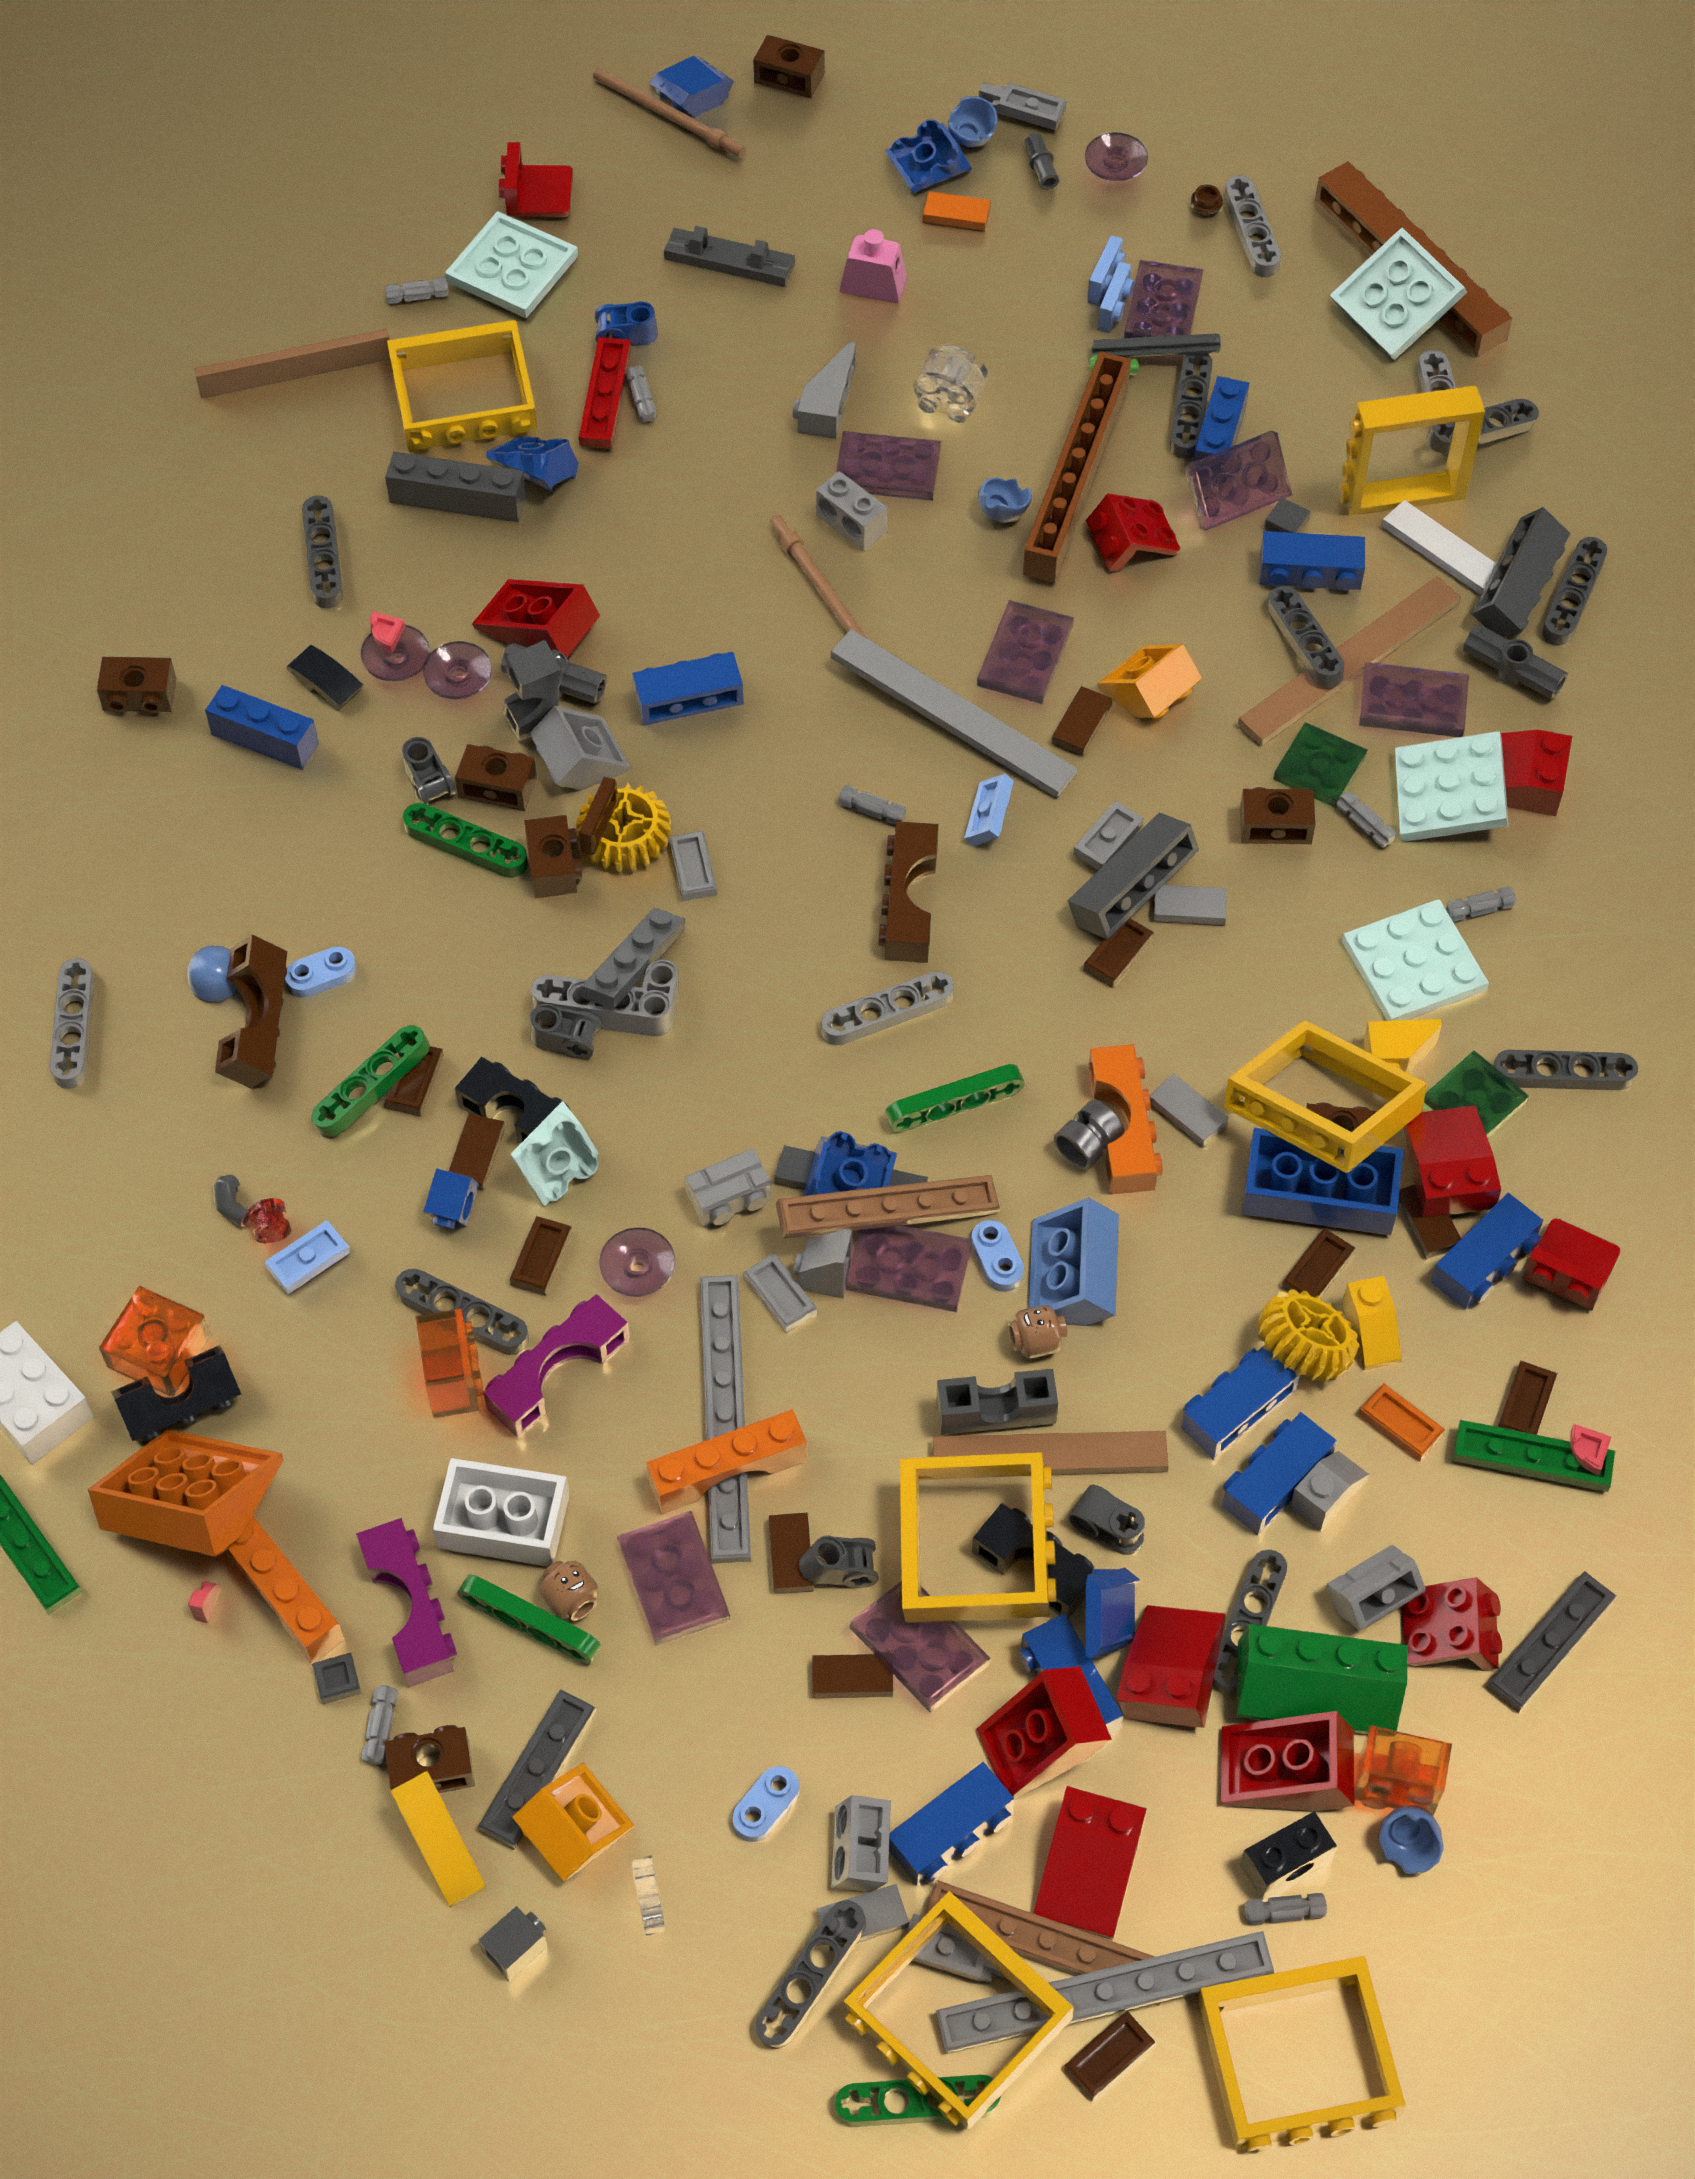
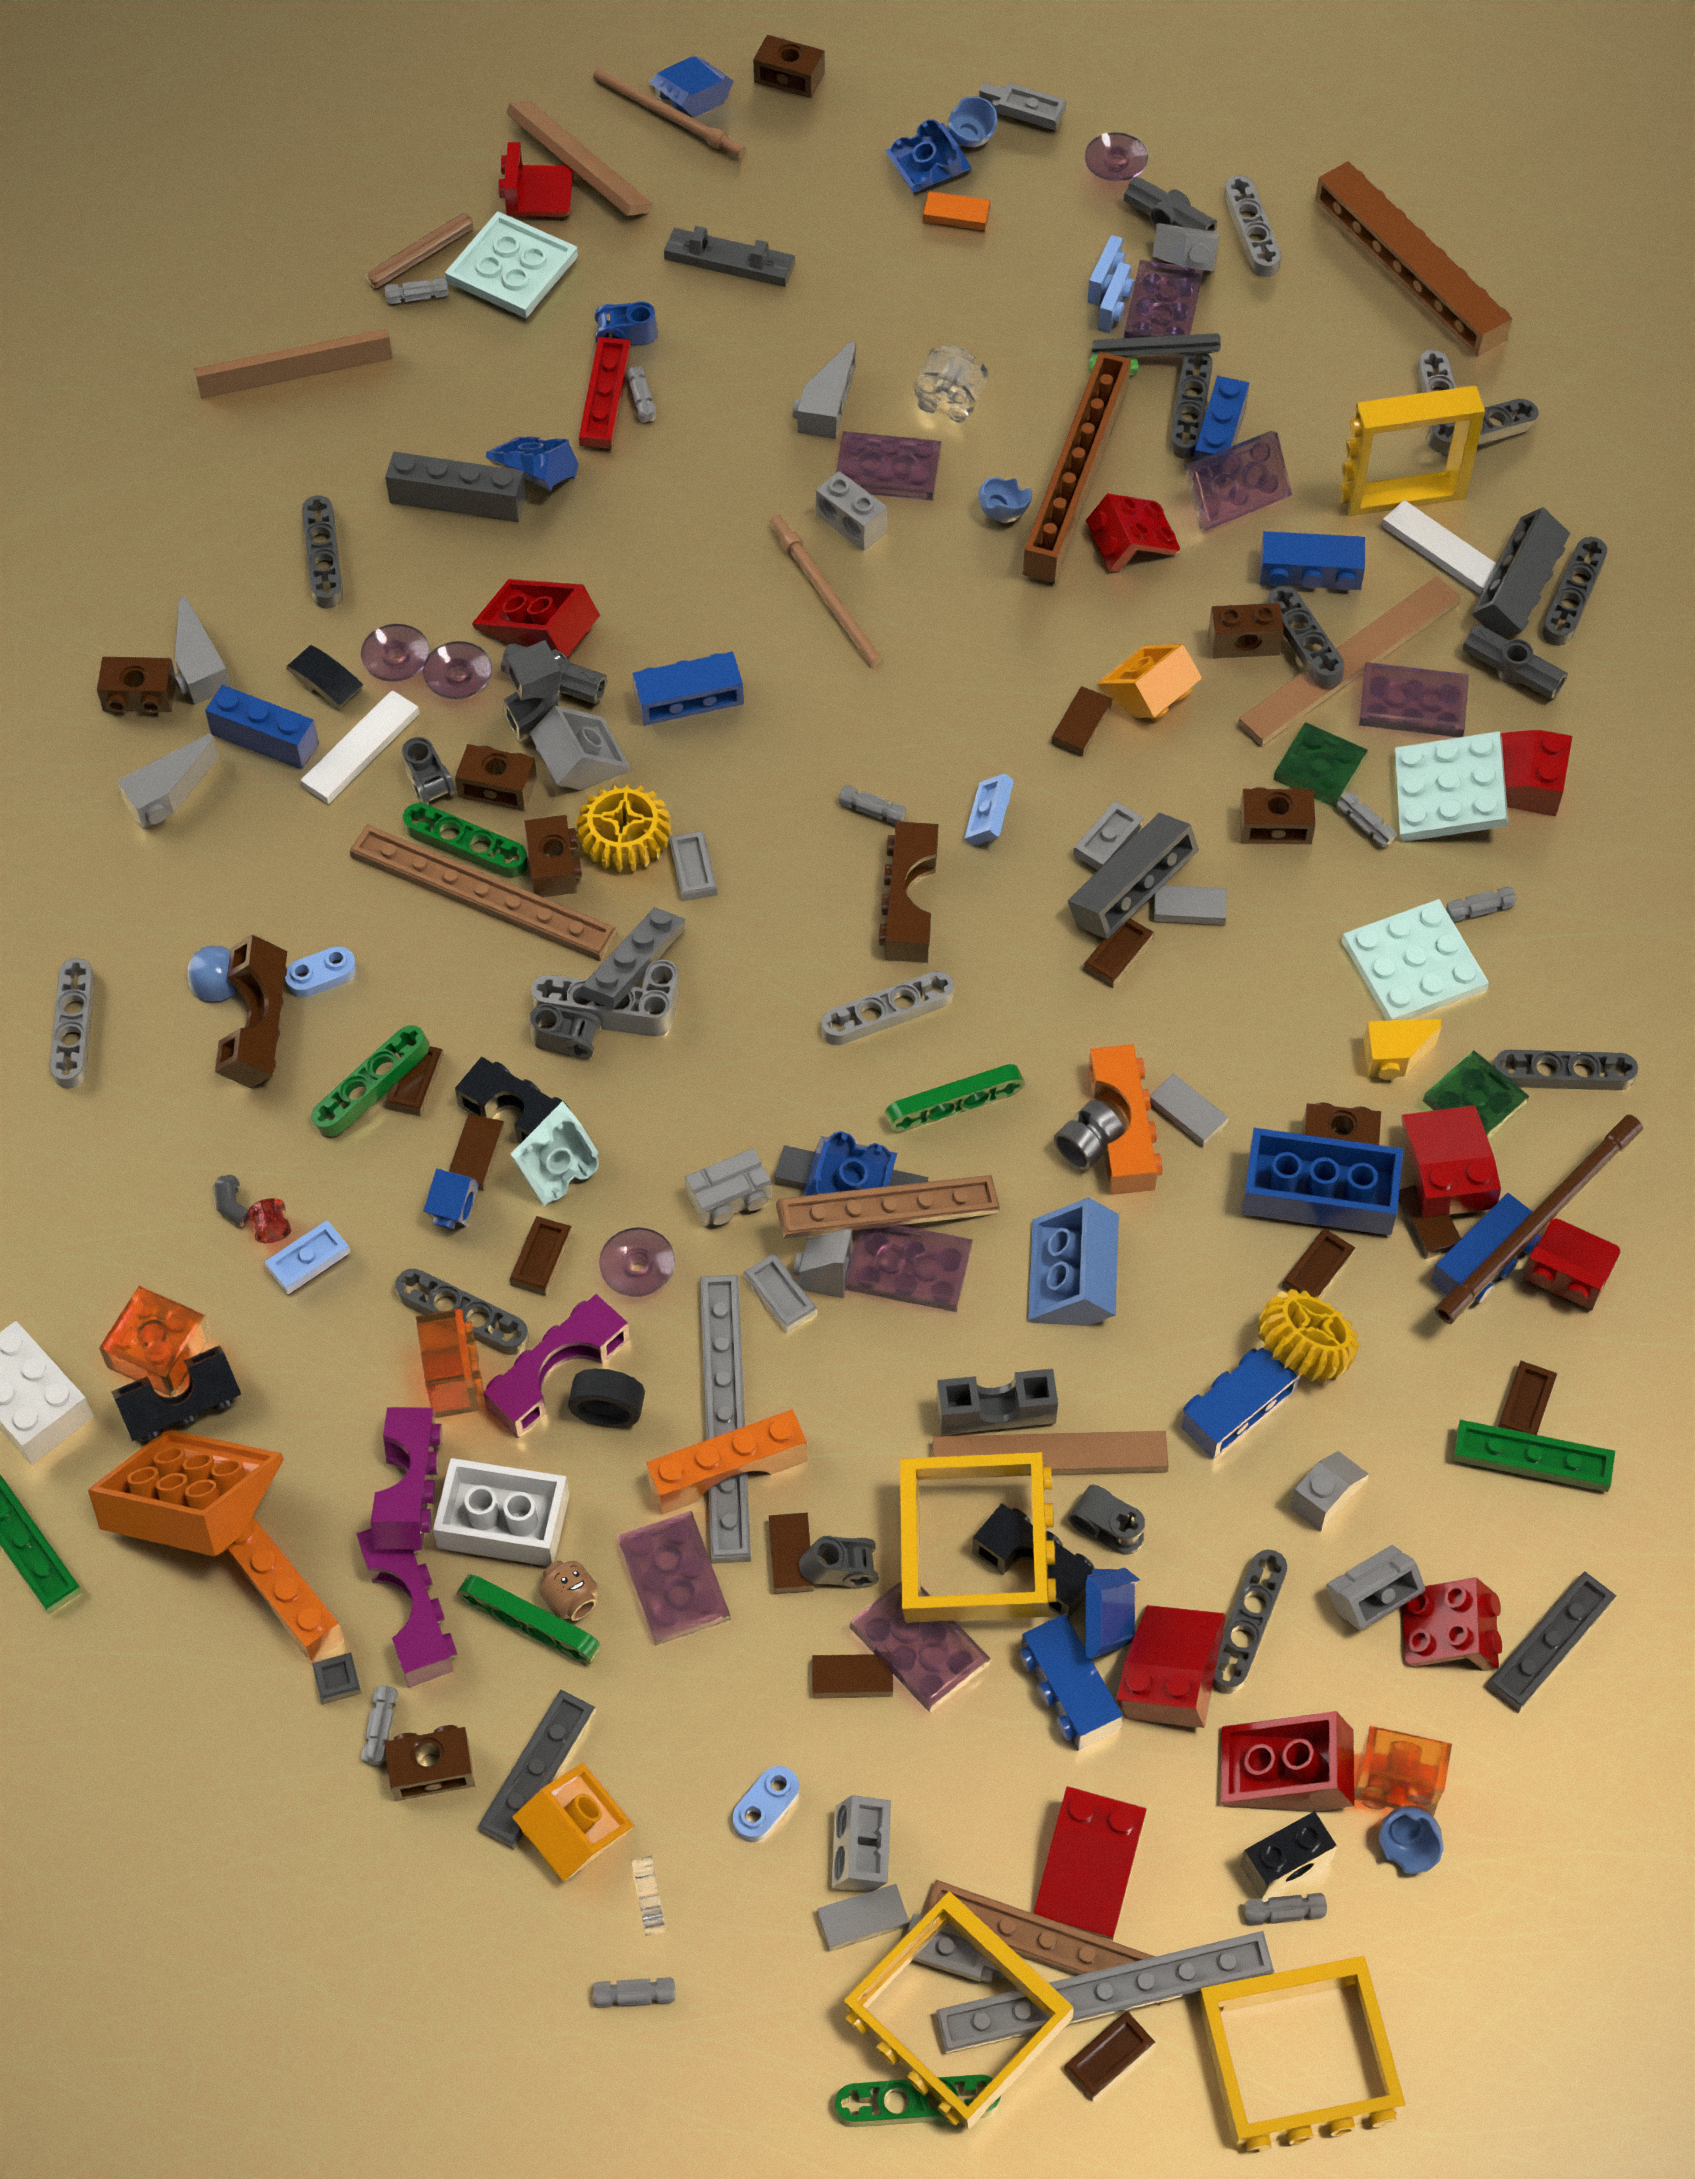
(166, 783): none -> light grey slope
(196, 659): none -> light grey slope
(203, 1601): coral tile -> none
(360, 747): none -> white tile
(386, 630): coral tile -> none
(401, 1511): none -> magenta arch
(419, 250): none -> medium nougat axle
(438, 1839): yellow slope -> none
(454, 347): yellow window -> none
(483, 892): none -> medium nougat tile
(514, 1942): dark grey brick -> none
(579, 158): none -> medium nougat tile
(598, 816): reddish brown tile -> none
(606, 1398): none -> black tyre
(634, 1992): none -> light grey axle
(805, 1970): dark grey beam -> none
(874, 268): bright pink torso -> none
(951, 1824): blue brick -> none
(954, 713): light grey tile -> none
(996, 1253): light blue plate -> none
(1025, 651): plate -> none
(1037, 1331): medium nougat head -> none
(1041, 161): dark grey axle -> none
(1044, 1730): red slope -> none
(1166, 208): none -> dark grey piece
(1186, 246): none -> light grey slope
(1206, 199): reddish brown plate -> none
(1245, 630): none -> reddish brown brick
(1276, 1471): blue brick -> none
(1287, 517): dark grey tile -> none
(1309, 1129): yellow window -> none
(1314, 1673): green slope -> none
(1374, 1319): yellow slope -> none
(1398, 293): light aqua plate -> none
(1401, 1422): orange tile -> none
(1464, 1294): none -> reddish brown piece
(1589, 1447): coral tile -> none

